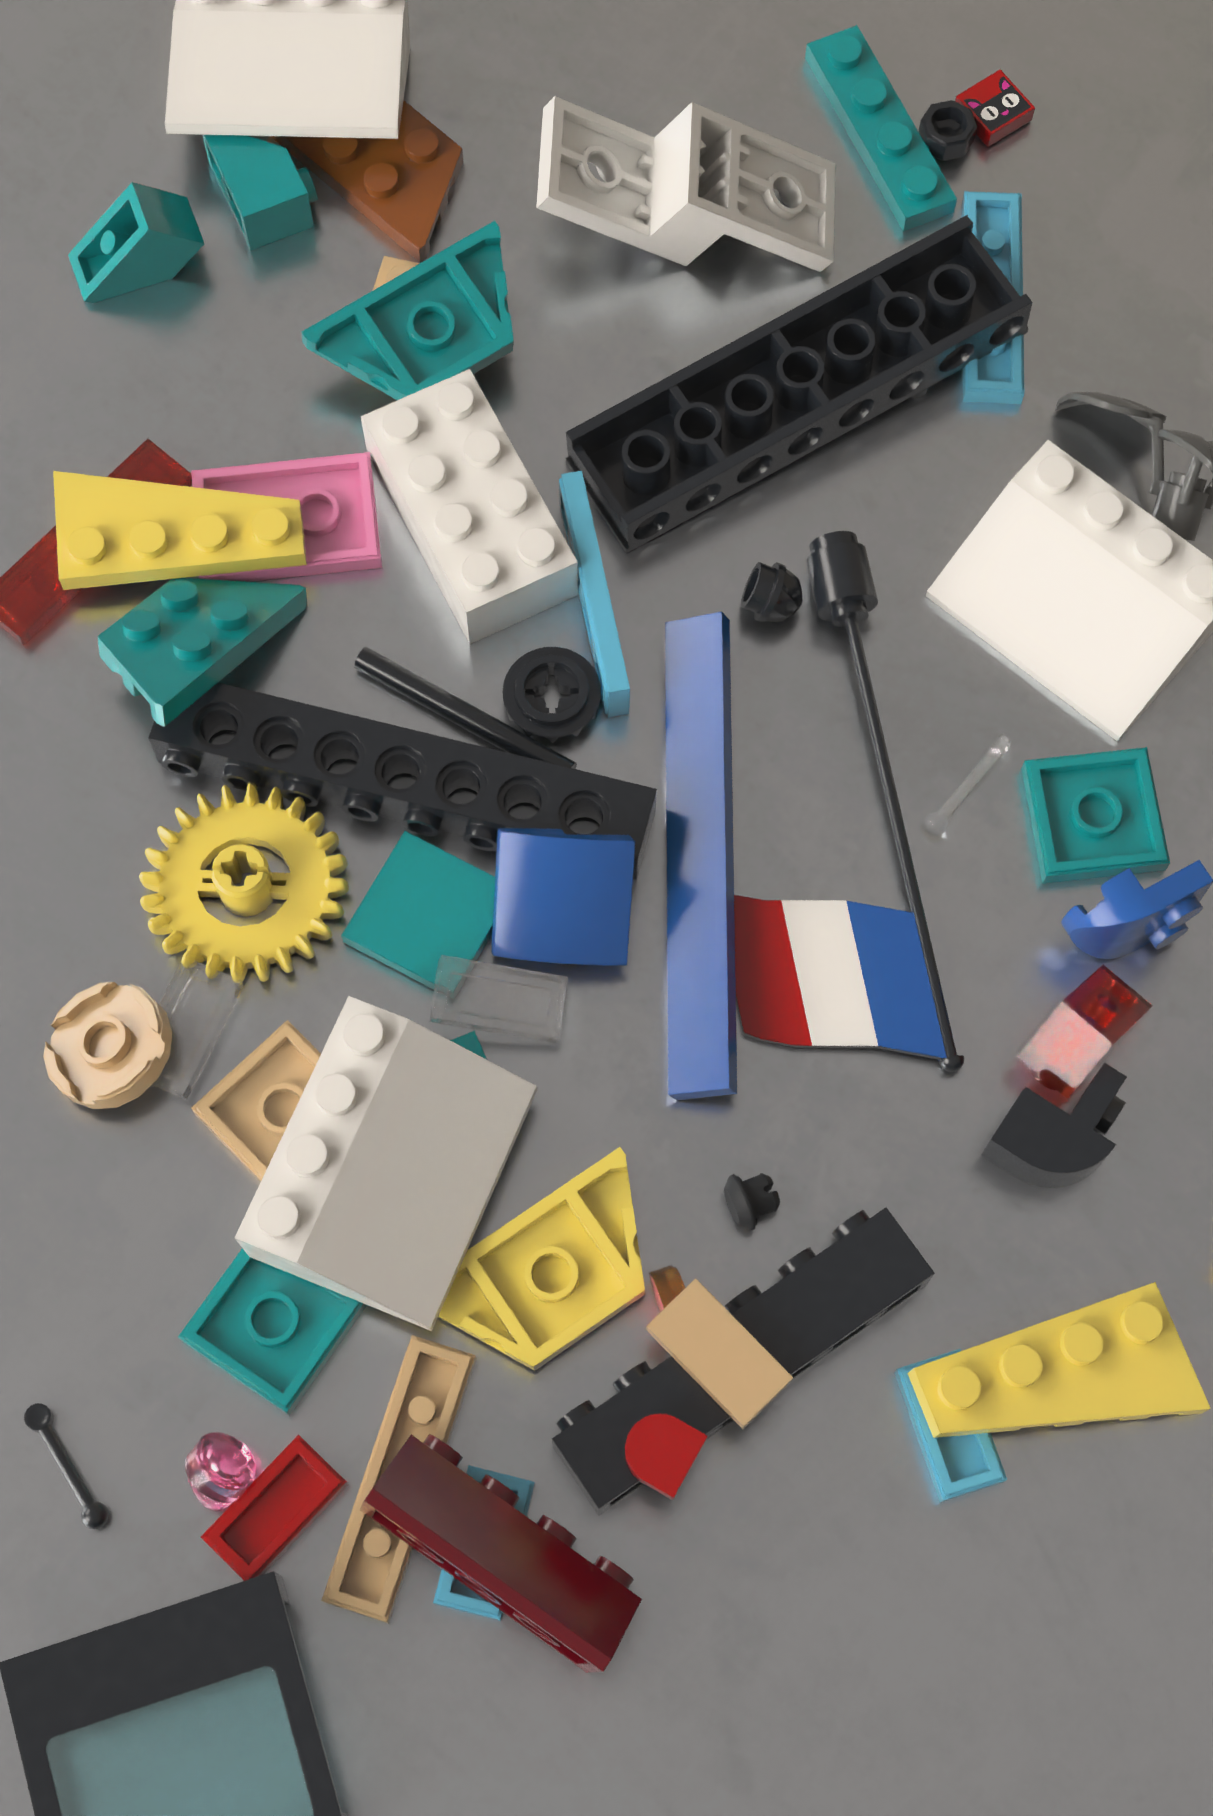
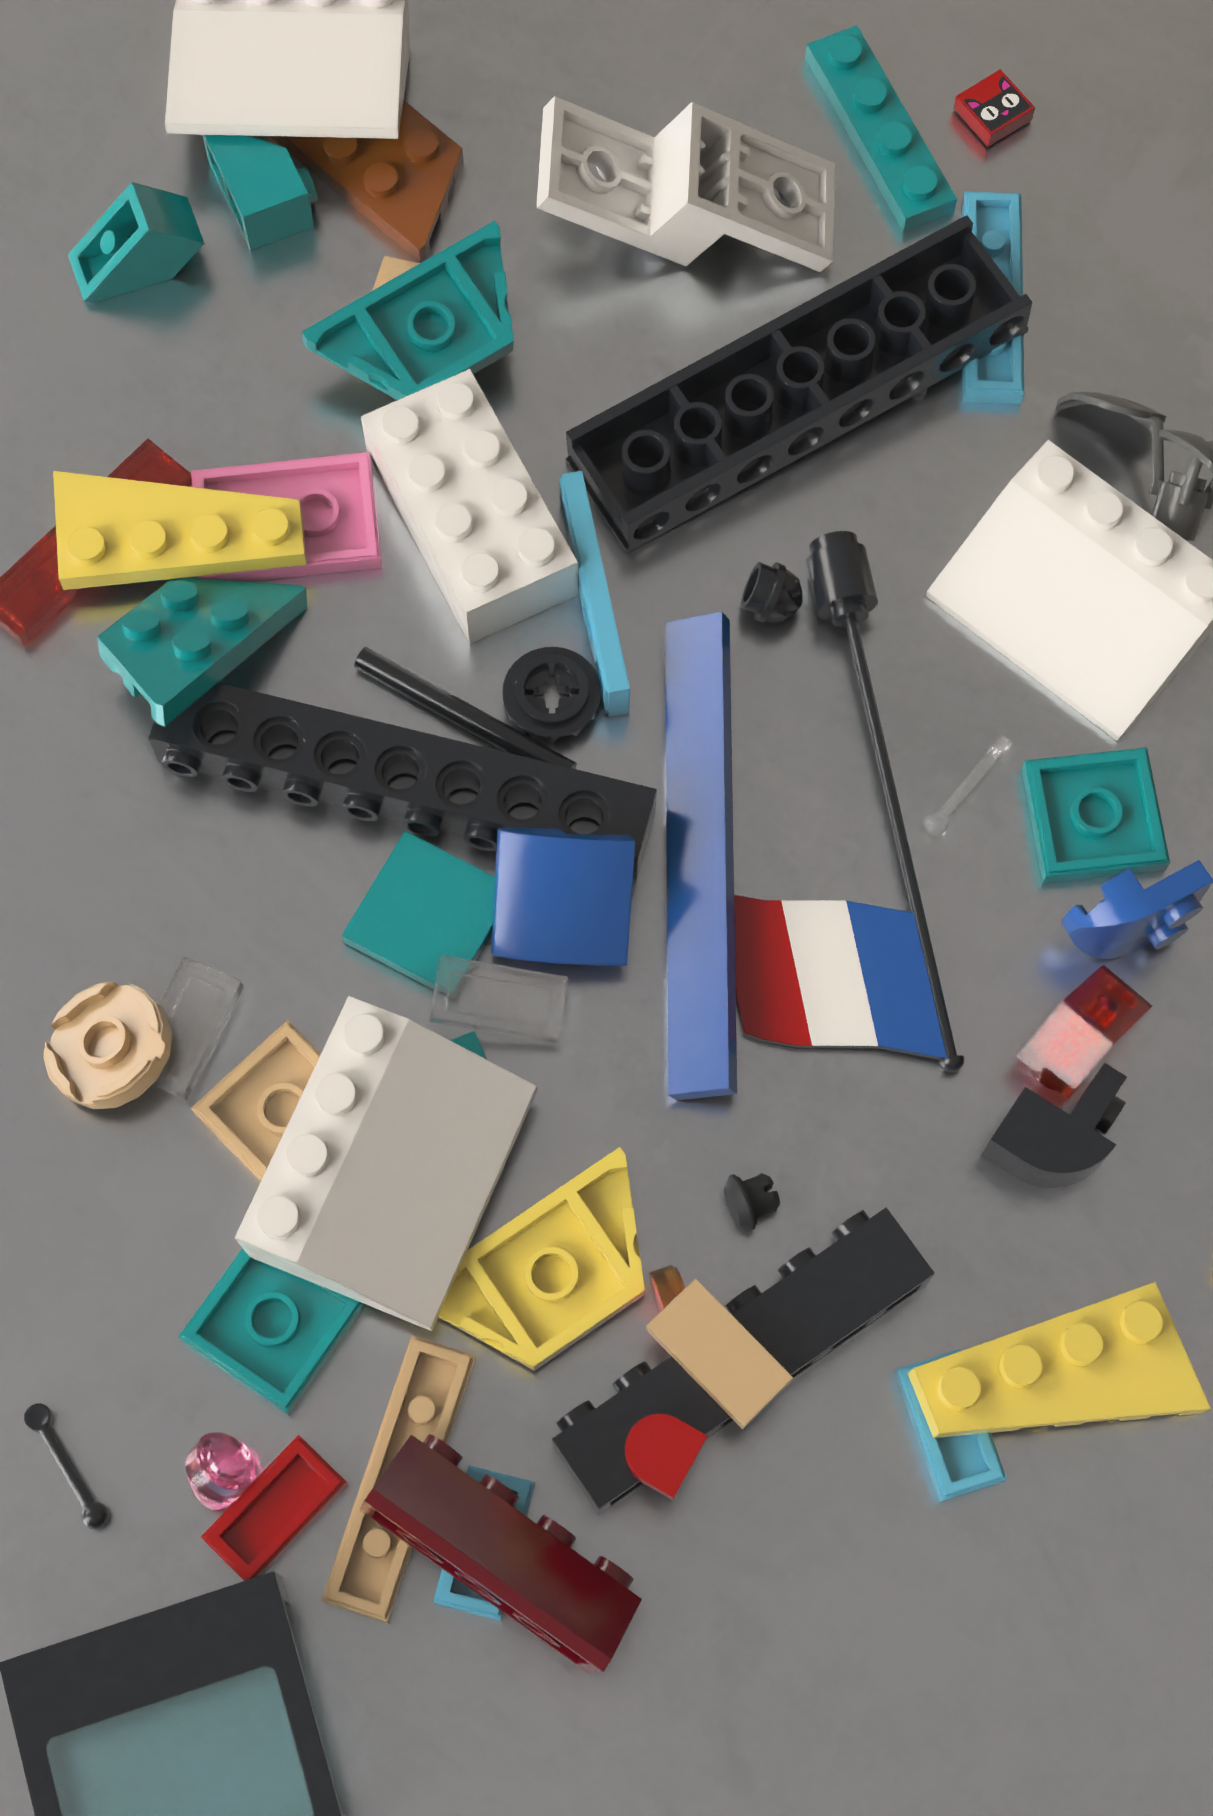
(226, 834): light yellow gear -> none
(948, 130): black tile -> none

